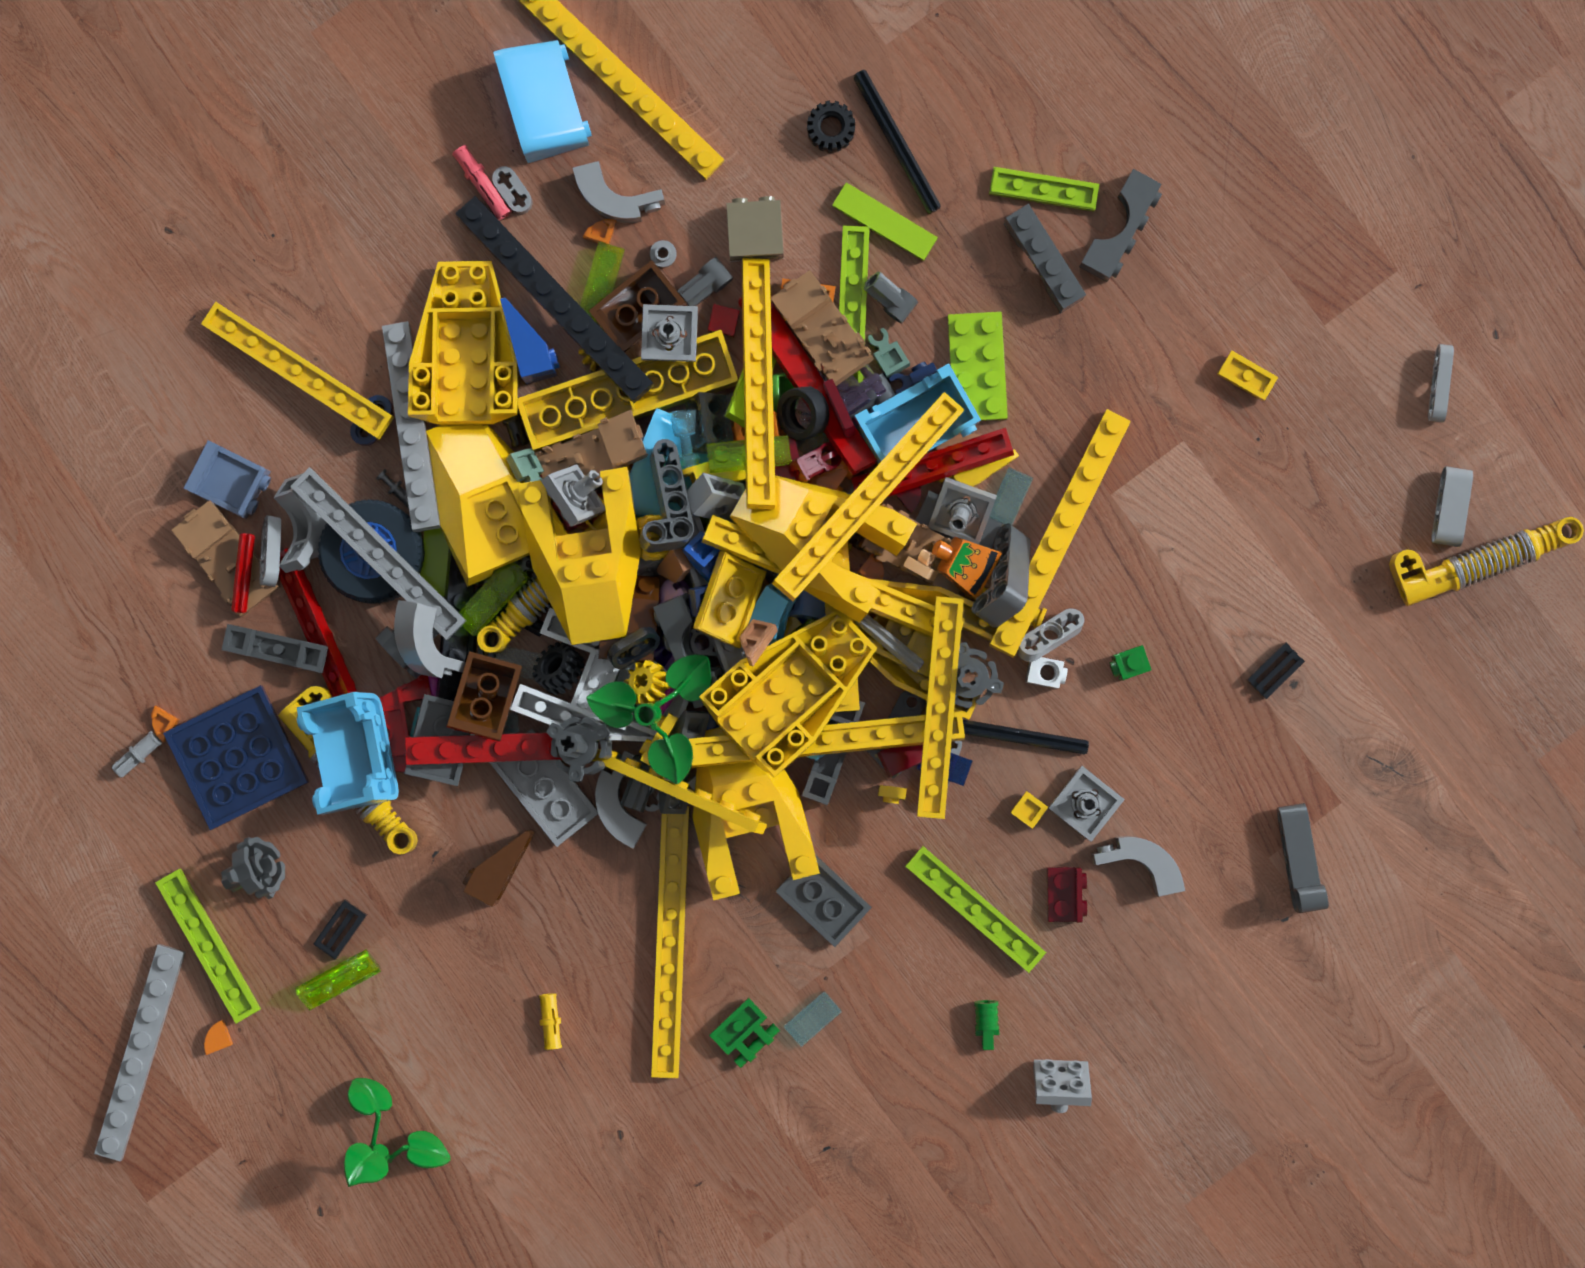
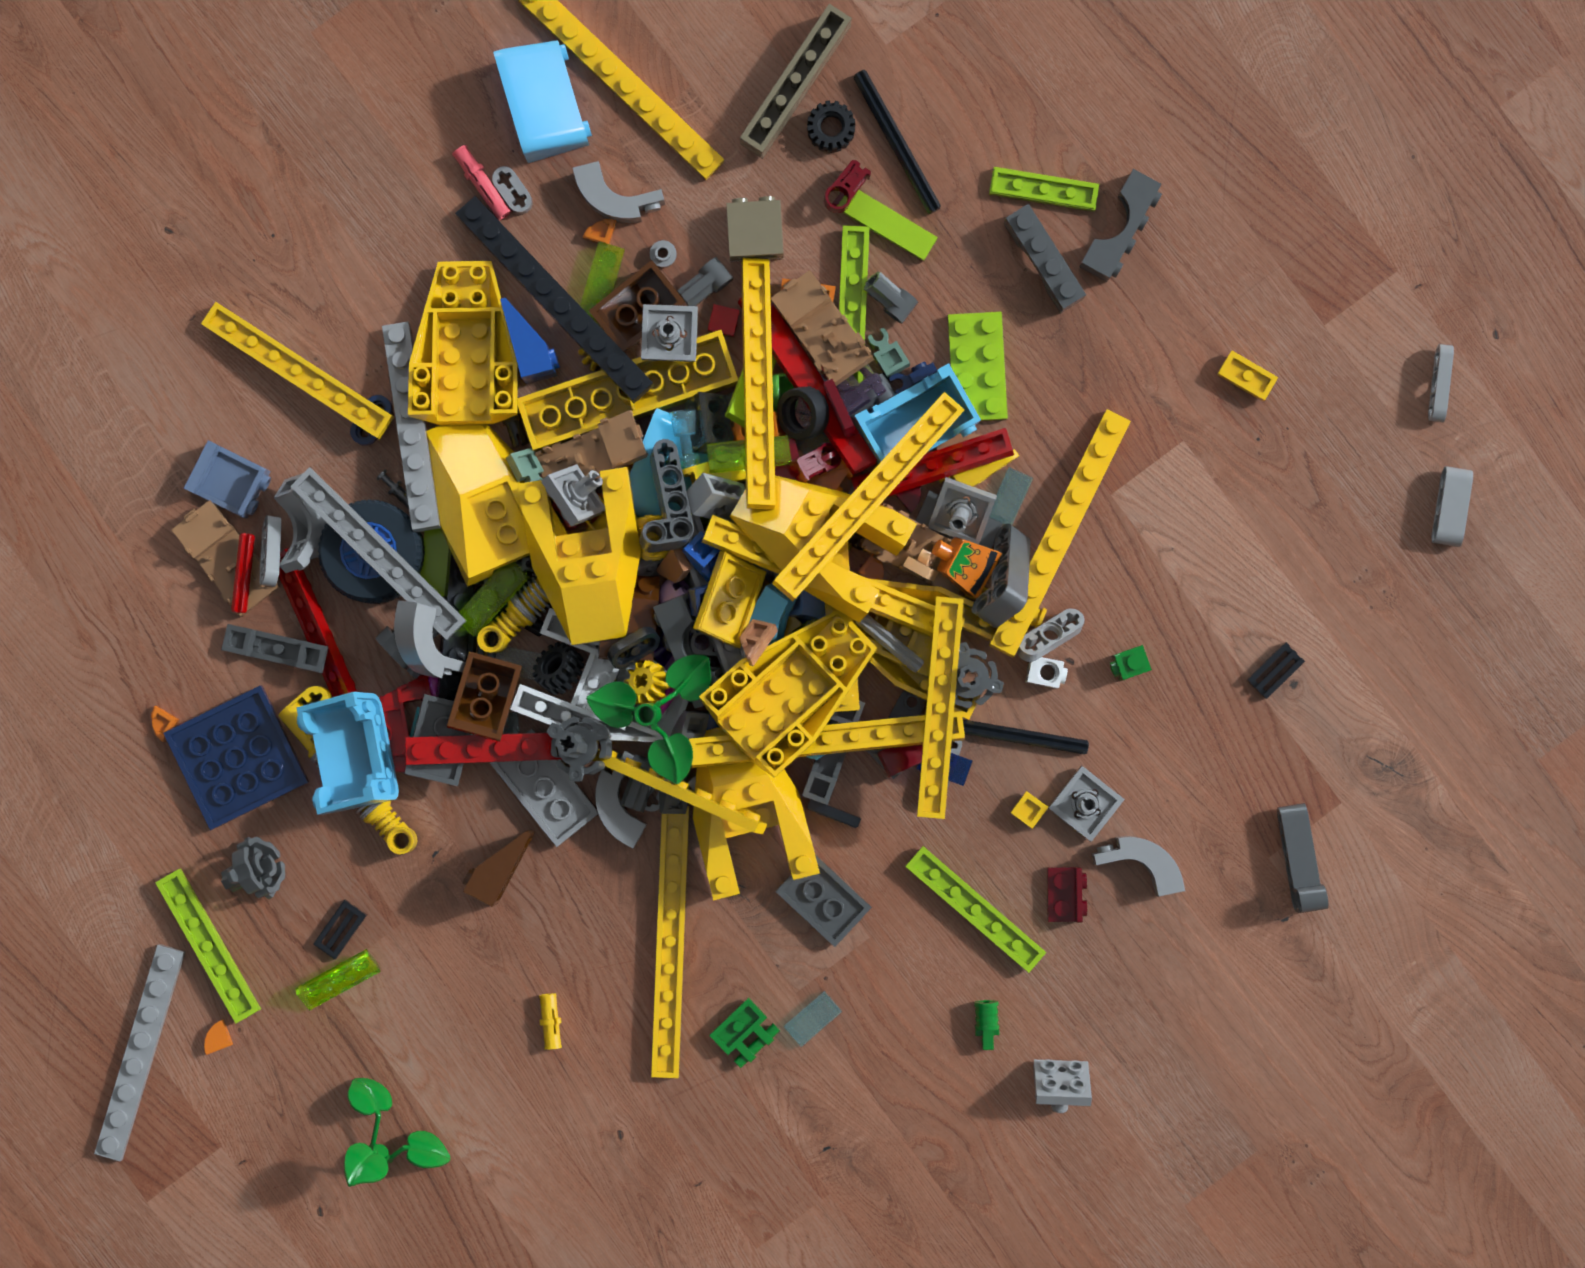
(136, 754): light grey axle -> none
(666, 724): yellow plate -> none
(795, 81): none -> dark tan brick
(834, 813): none -> black tile
(848, 184): none -> dark red piece
(891, 794): yellow plate -> none
(1486, 561): yellow piece -> none

